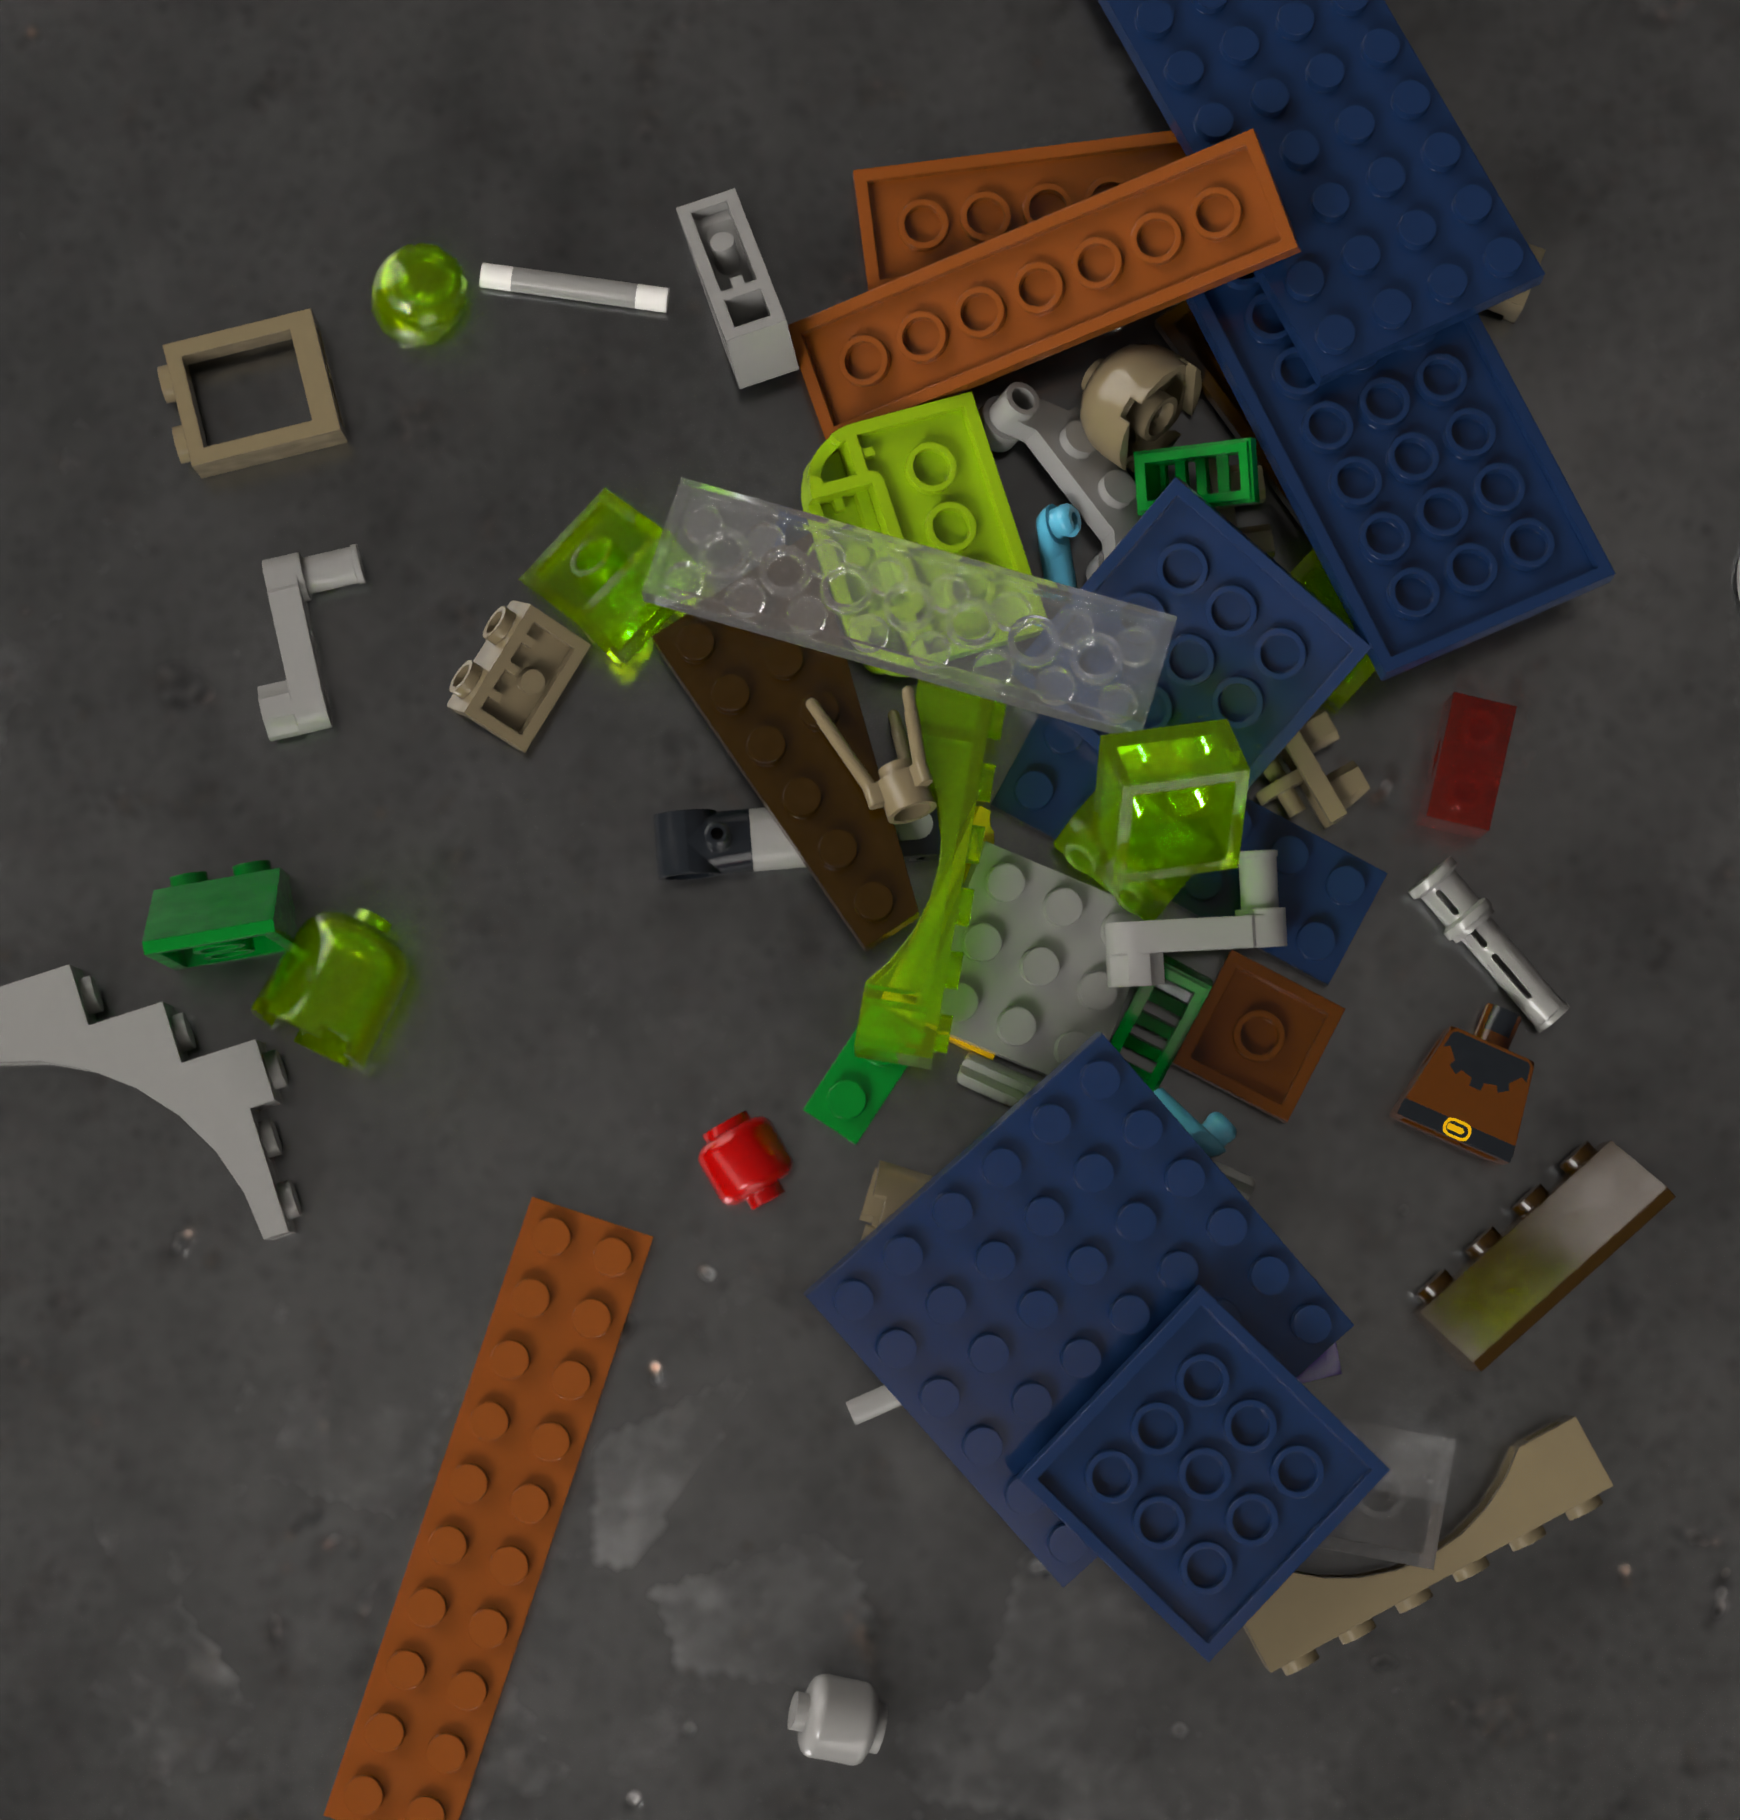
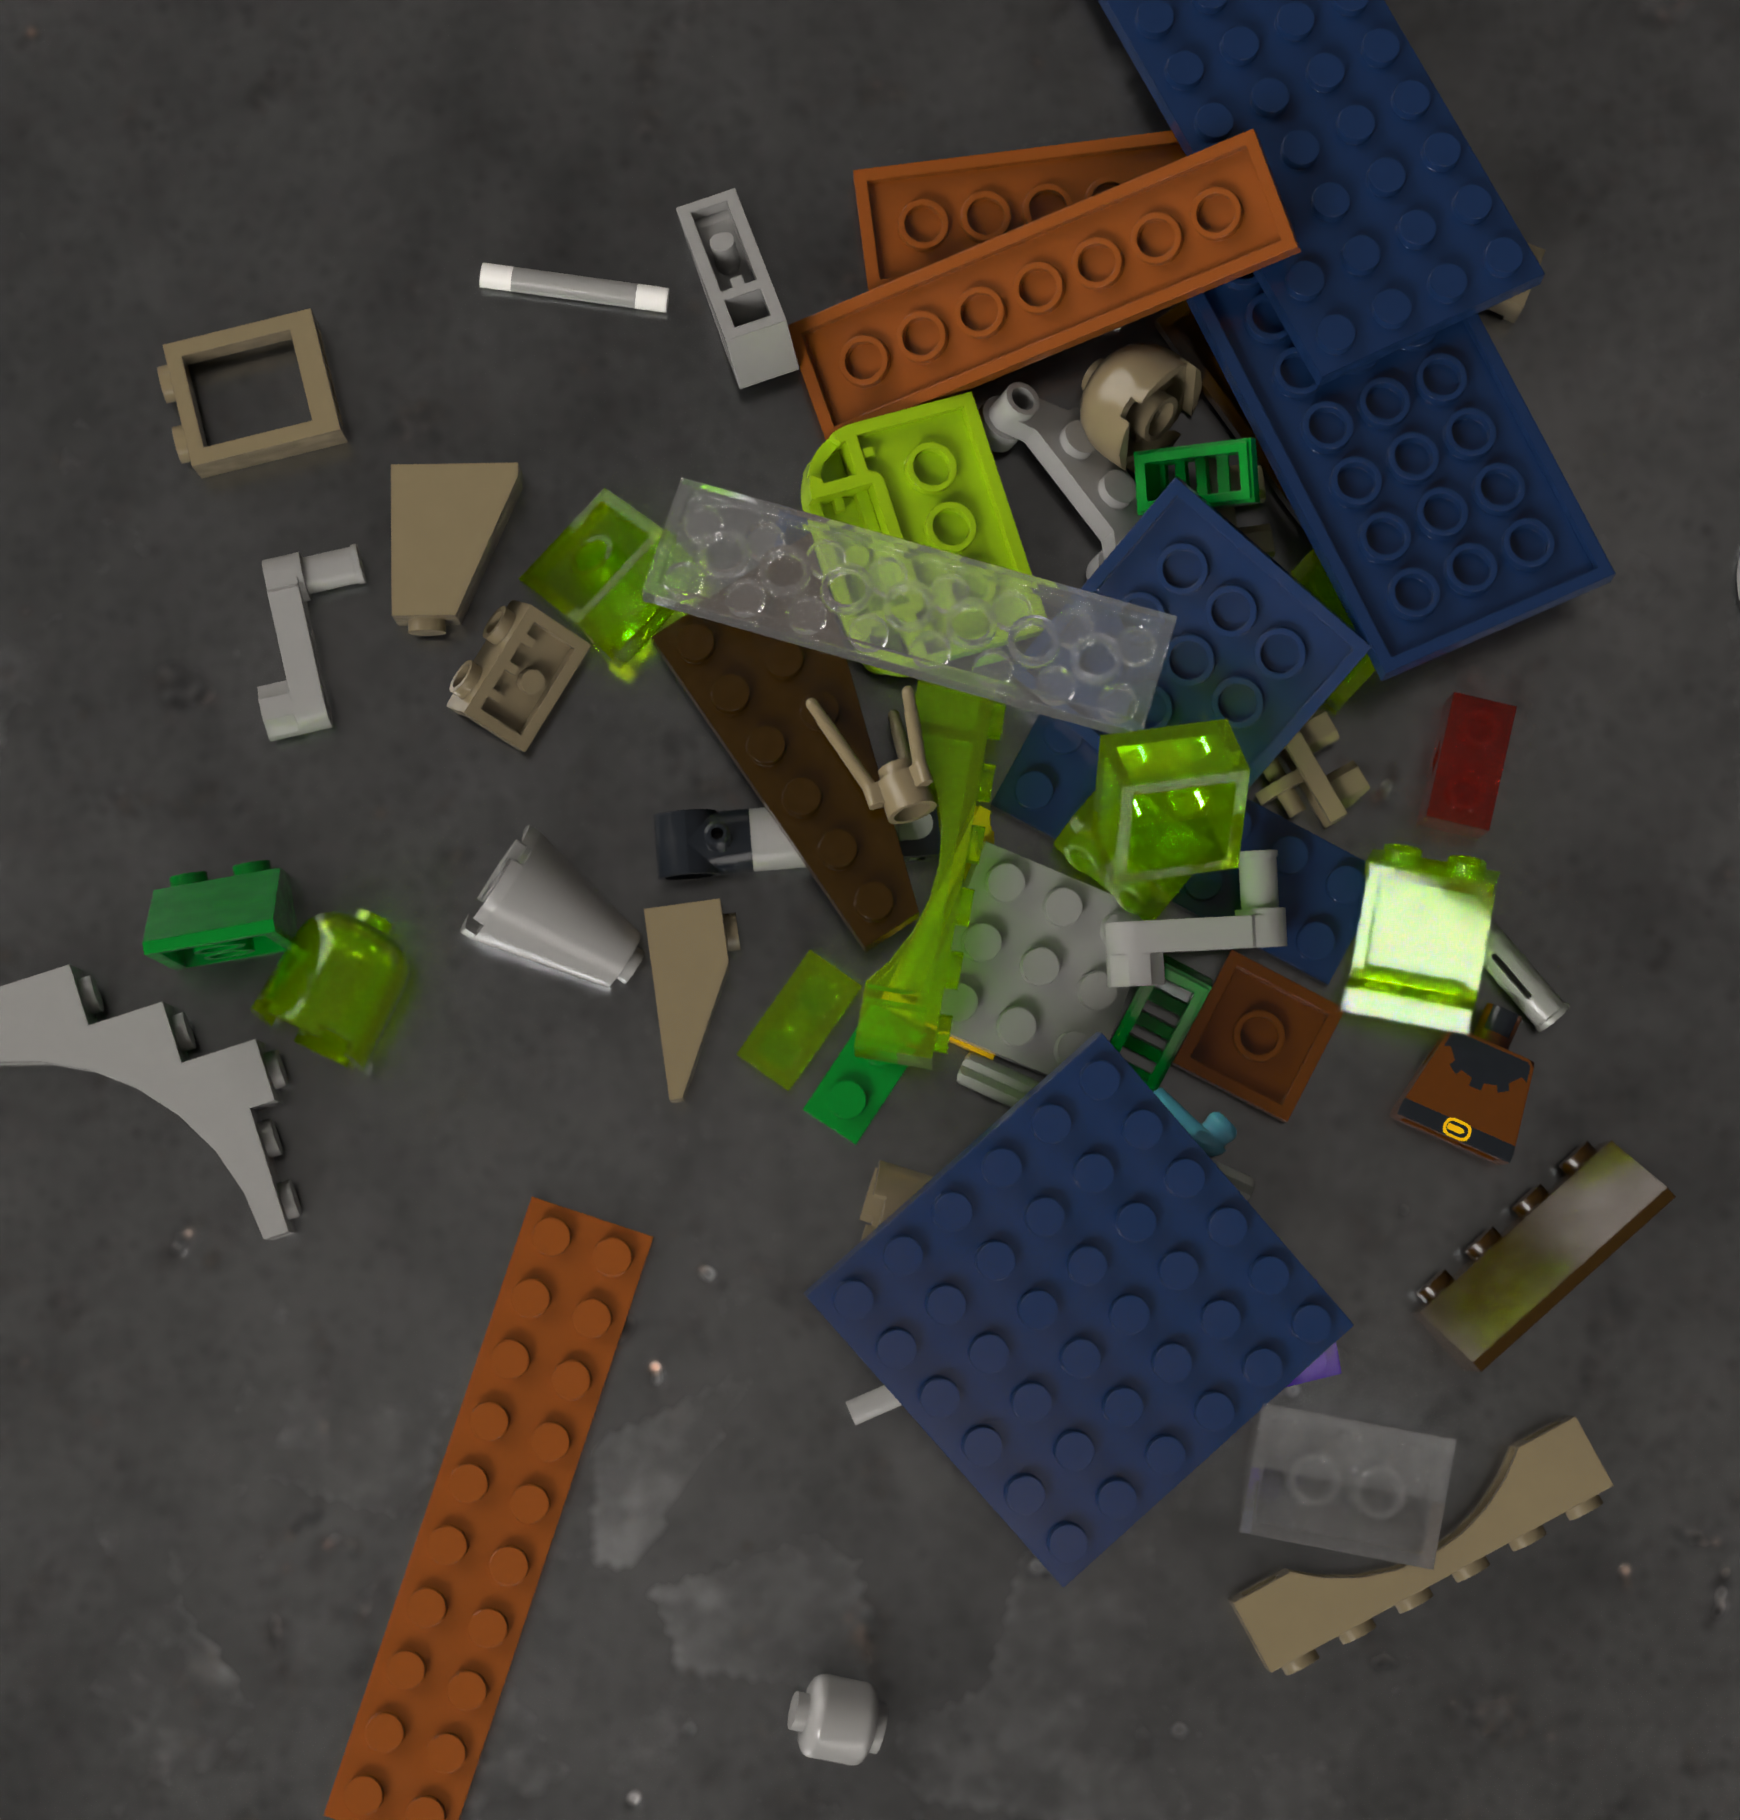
(418, 293): clear neon green hair -> none
(444, 537): none -> dark tan slope
(553, 915): none -> light grey cone
(689, 972): none -> dark tan slope
(745, 1160): red head -> none
(799, 1020): none -> clear neon green plate
(1053, 529): medium azure arm -> none
(1203, 1473): dark blue plate -> none
(1421, 938): none -> clear neon green panel

